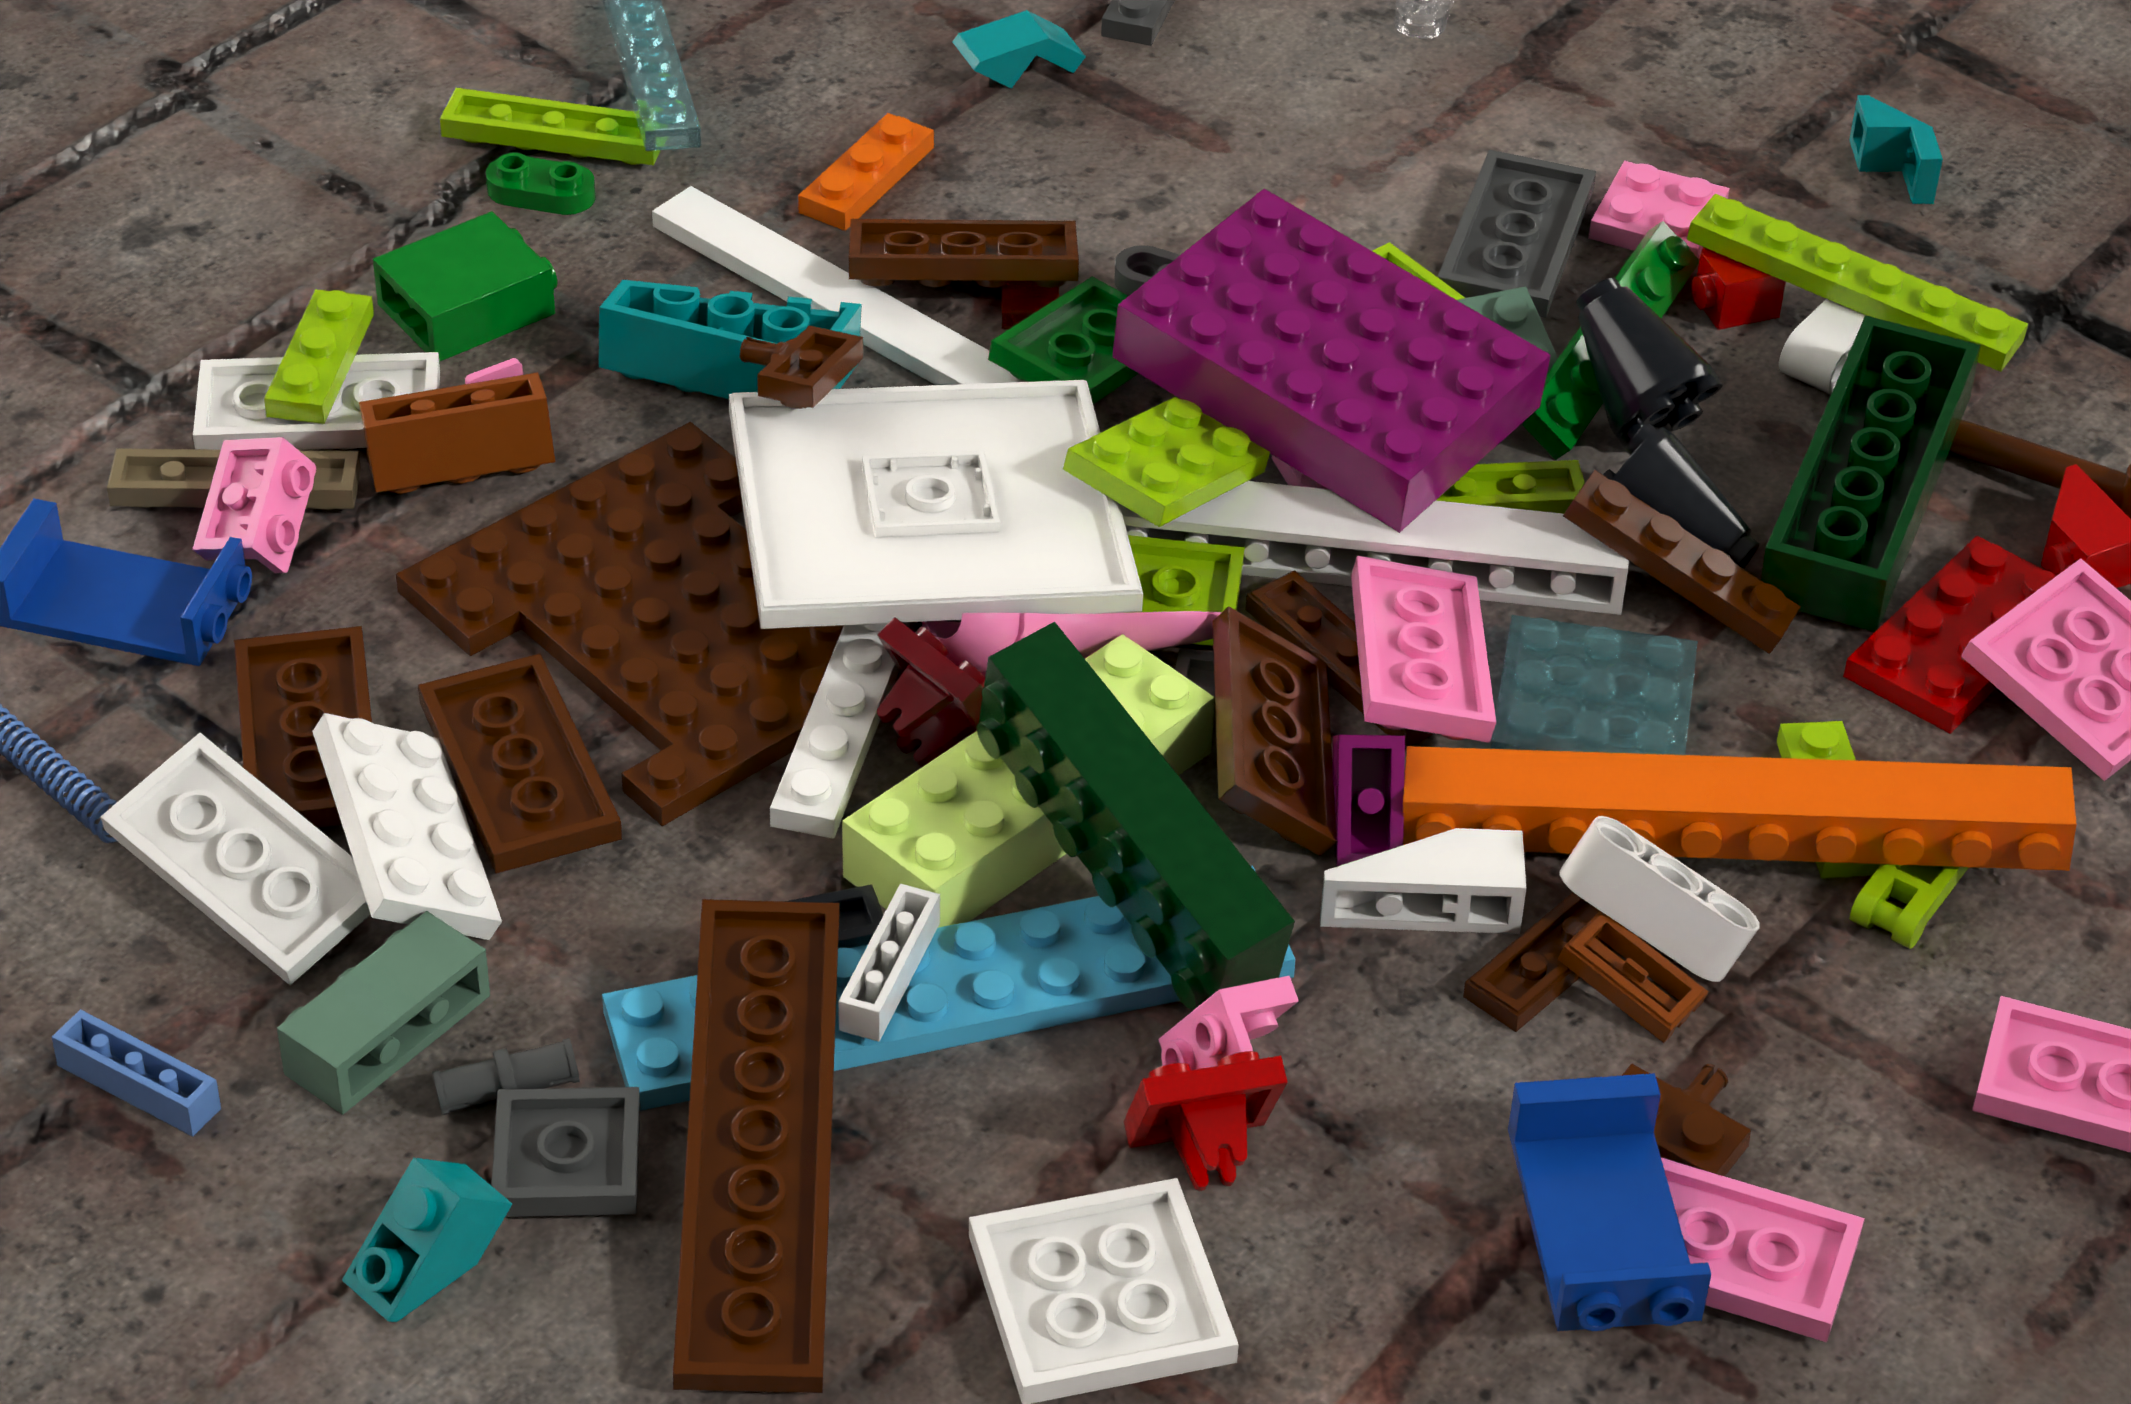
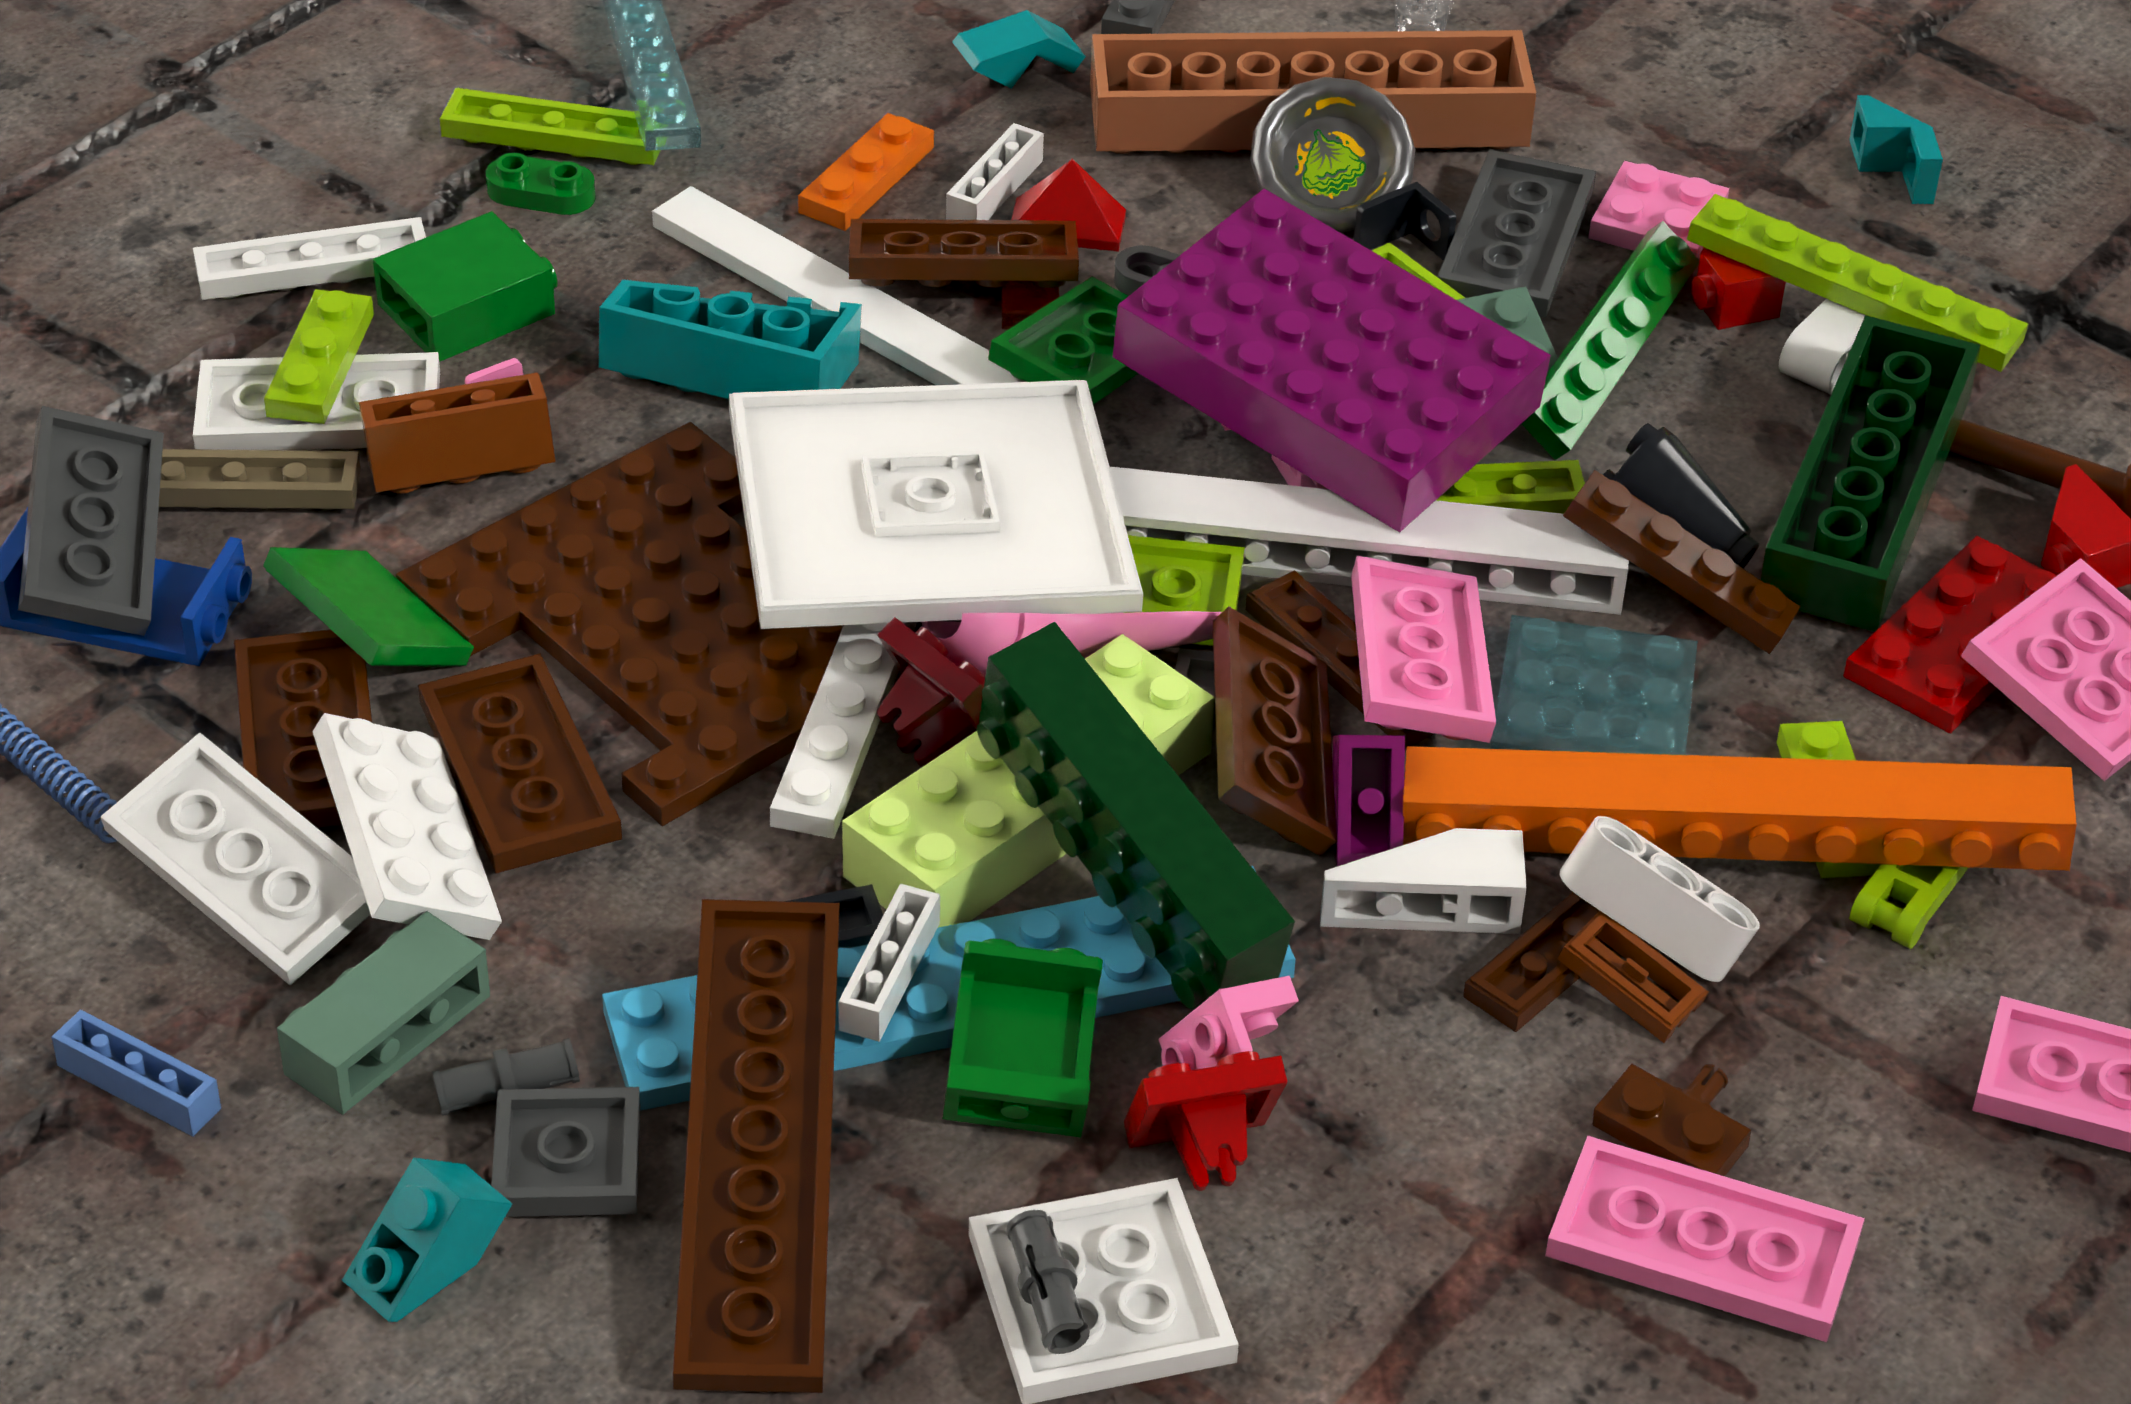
(92, 521): none -> dark grey plate
(259, 498): bright pink bracket -> none
(299, 258): none -> white plate
(368, 607): none -> green tile
(805, 367): reddish brown plate -> none
(996, 175): none -> white piece
(1023, 1038): none -> green panel
(1047, 1282): none -> dark grey pin
(1077, 197): none -> red slope
(1166, 460): lime plate -> none
(1215, 86): none -> nougat brick
(1332, 149): none -> flat silver piece
(1404, 214): none -> black bracket
(1603, 1204): blue panel -> none
(1641, 363): black cone -> none

